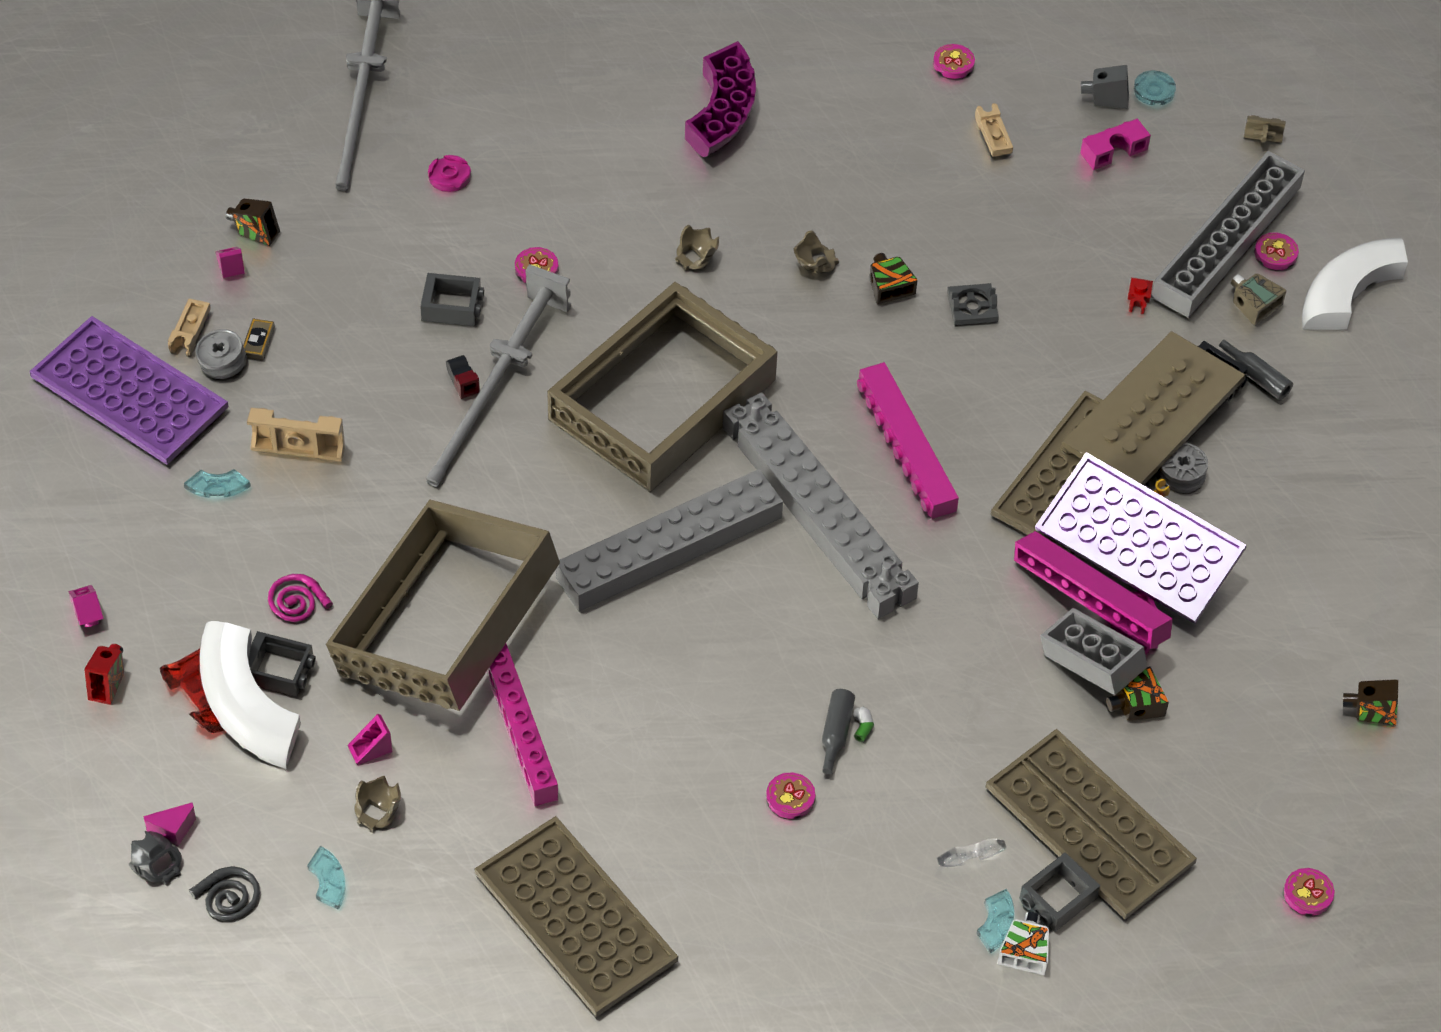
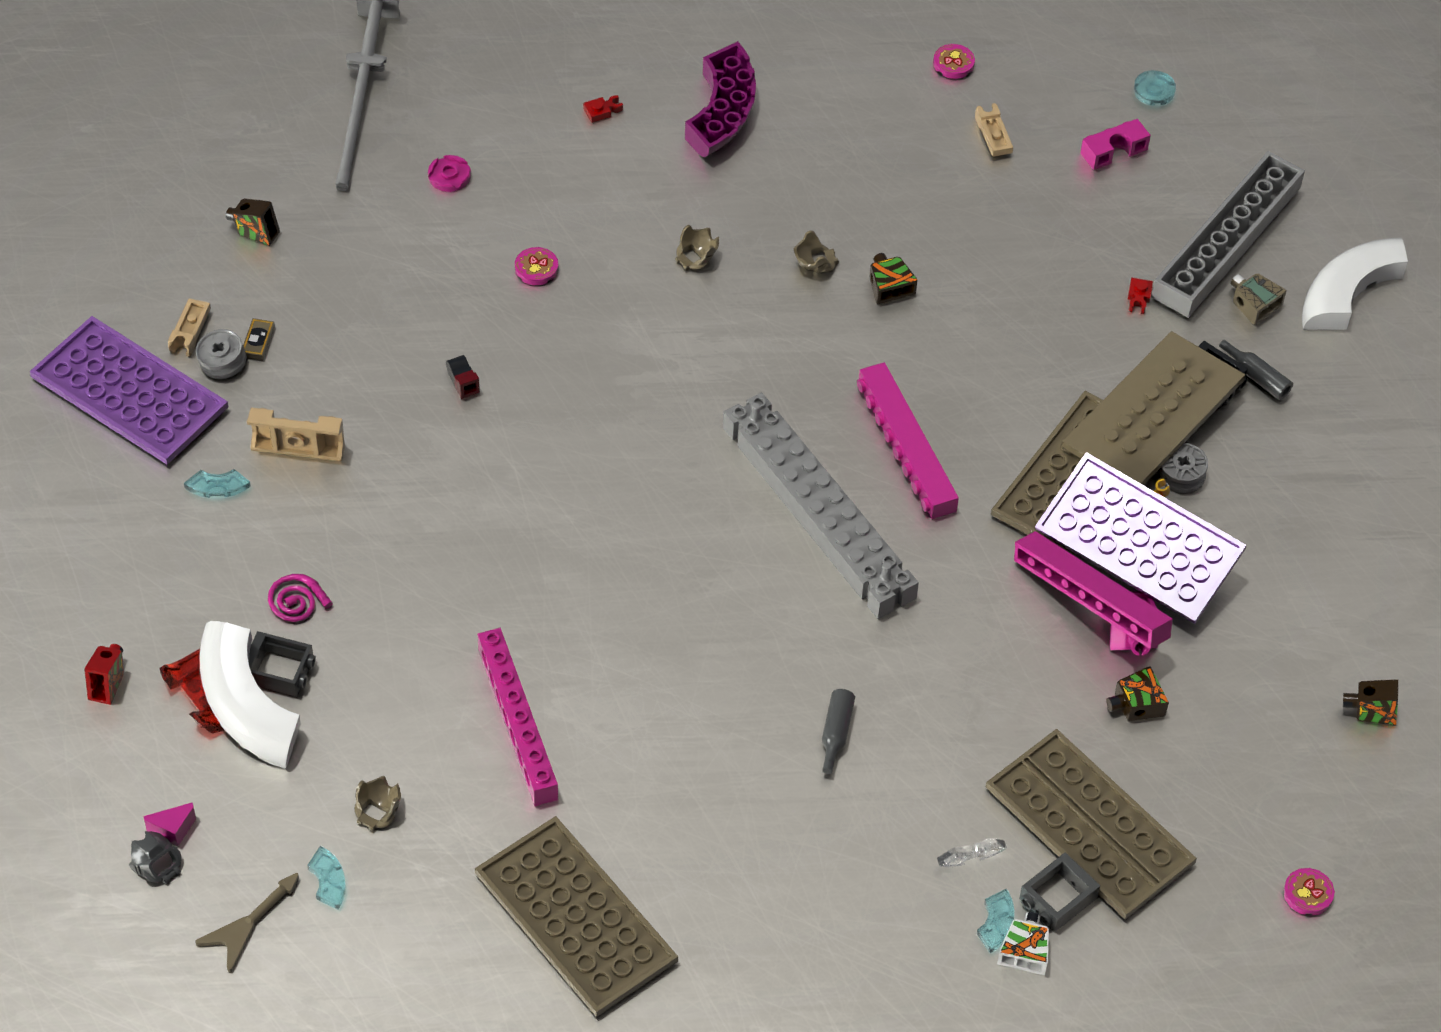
(86, 605): dark pink slope -> none
(230, 262): dark pink slope -> none
(231, 896): dark grey piece -> none
(237, 933): none -> dark tan piece
(371, 741): dark pink slope -> none
(400, 571): dark tan door -> none
(450, 313): dark grey window -> none
(544, 289): light grey piece -> none
(600, 109): none -> red plate
(622, 453): dark tan door -> none
(669, 540): light grey brick -> none
(790, 795): tile -> none
(866, 722): arm -> none
(962, 318): dark grey piece -> none
(1094, 651): light grey brick -> none
(1109, 86): dark grey torso -> none
(1264, 129): dark tan hips -> none
(1276, 251): tile -> none

